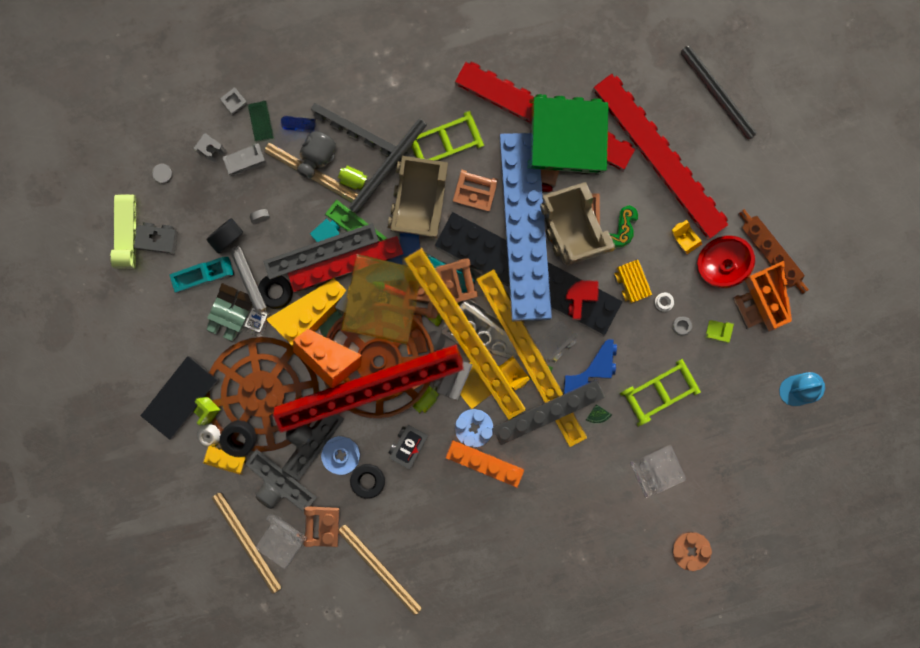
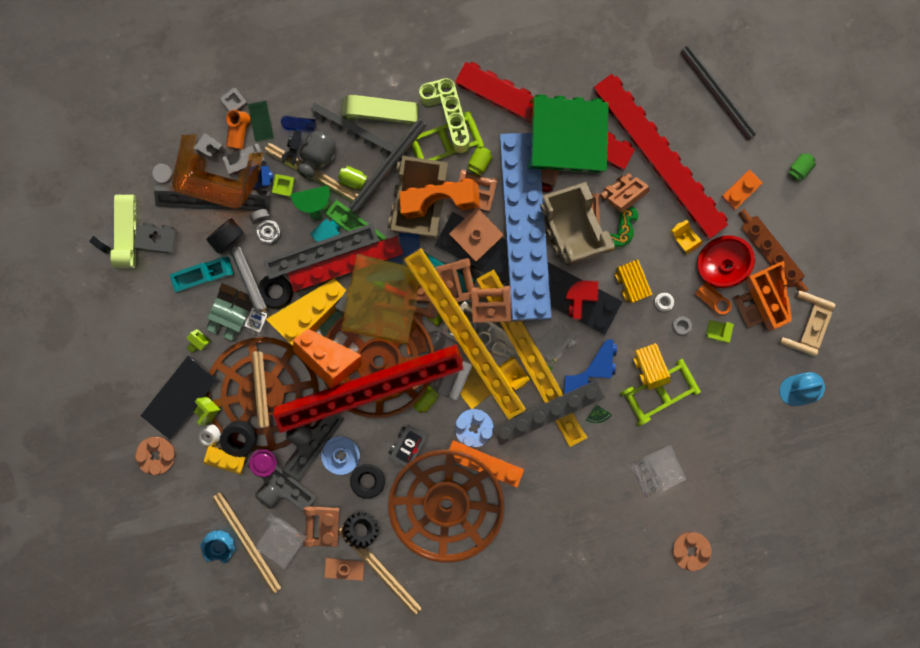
(99, 244): none -> black tile
(155, 466): none -> nougat plate
(169, 197): none -> dark grey plate
(193, 181): none -> clear orange windscreen
(198, 341): none -> lime tile
(217, 546): none -> dark azure hair
(236, 130): none -> orange piece
(260, 389): none -> tan axle
(262, 463): none -> magenta wheel
(263, 227): none -> white plate
(265, 178): none -> blue bracket
(284, 185): none -> lime panel
(293, 143): none -> black plate
(313, 202): none -> green brick
(344, 569): none -> nougat plate
(368, 522): none -> black tyre
(381, 109): none -> yellowish green beam
(416, 202): none -> orange arch
(446, 516): none -> dark orange dish
(451, 115): none -> yellowish green beam
(476, 234): none -> nougat plate
(479, 161): none -> lime brick
(491, 310): none -> nougat plate
(629, 193): none -> nougat plate
(652, 367): none -> yellow brick
(712, 298): none -> orange piece
(742, 189): none -> orange plate
(802, 167): none -> bright green brick
(815, 326): none -> tan plate

